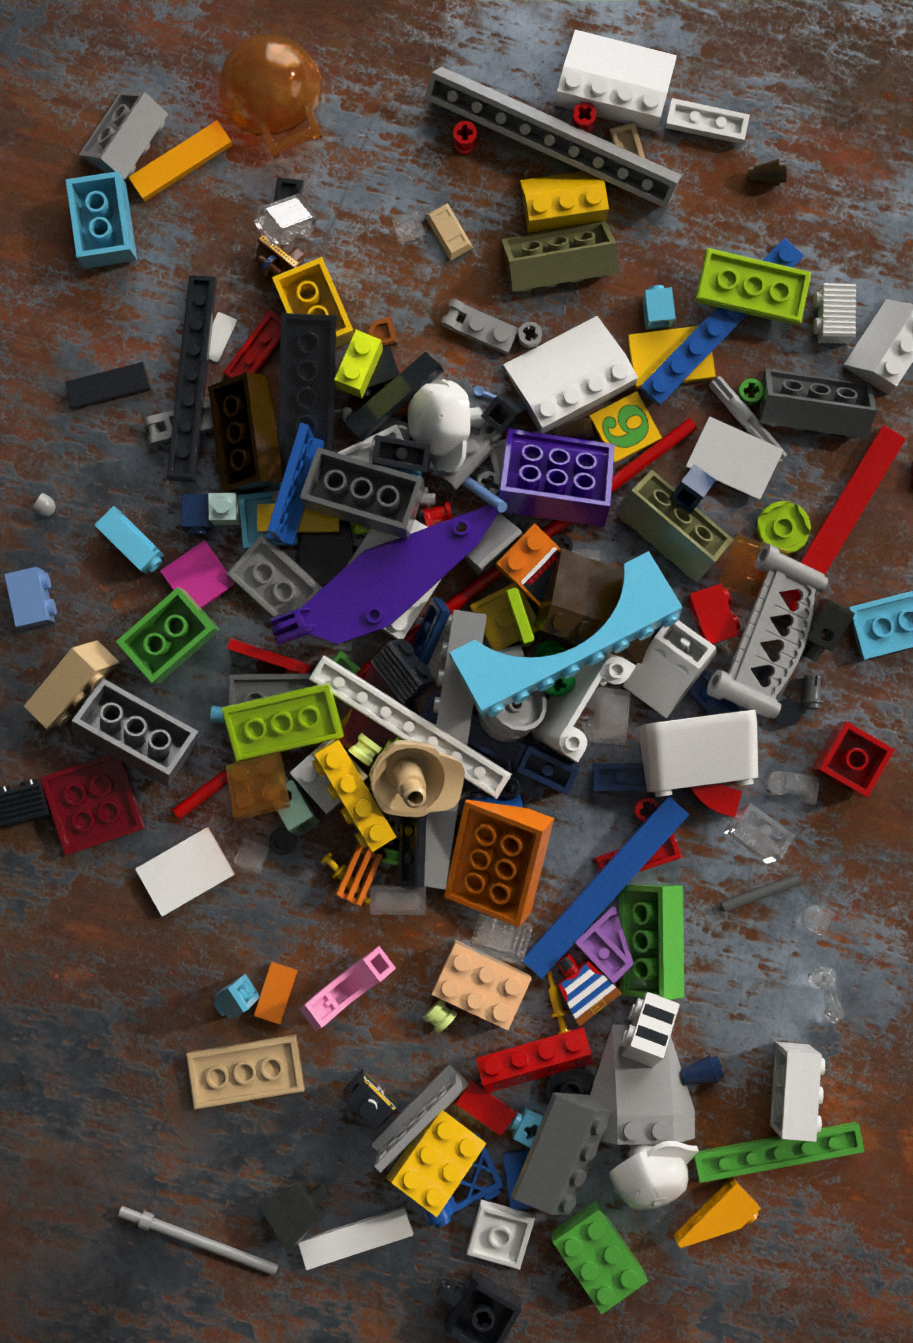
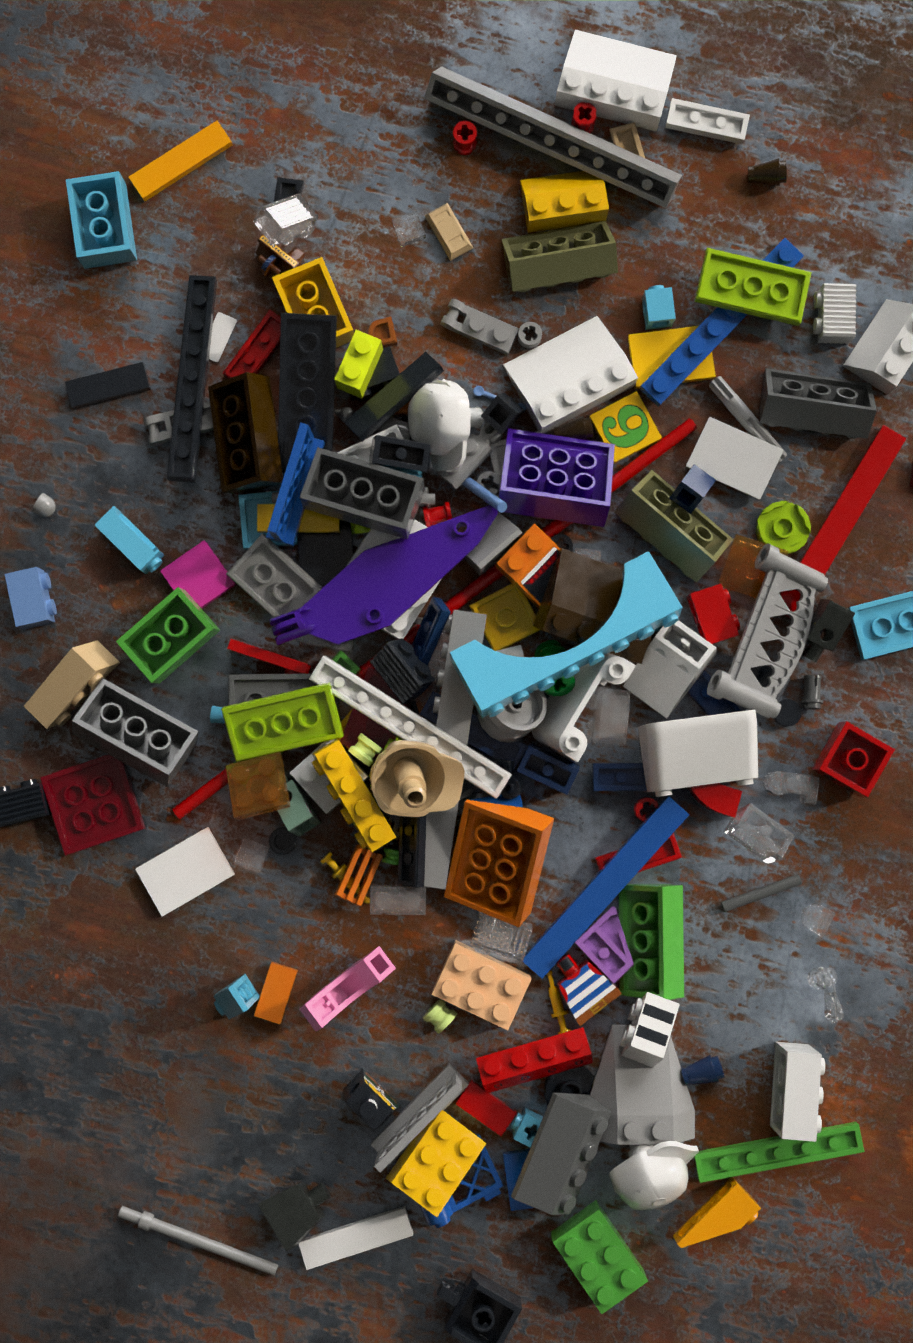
(124, 133): light grey slope -> none
(196, 514): dark blue brick -> none
(224, 509): light aqua brick -> none
(245, 1071): tan tile -> none
(271, 89): clear orange windscreen -> none
(500, 1234): white tile -> none
(519, 617): lime tile -> none
(756, 385): bright green bush -> none

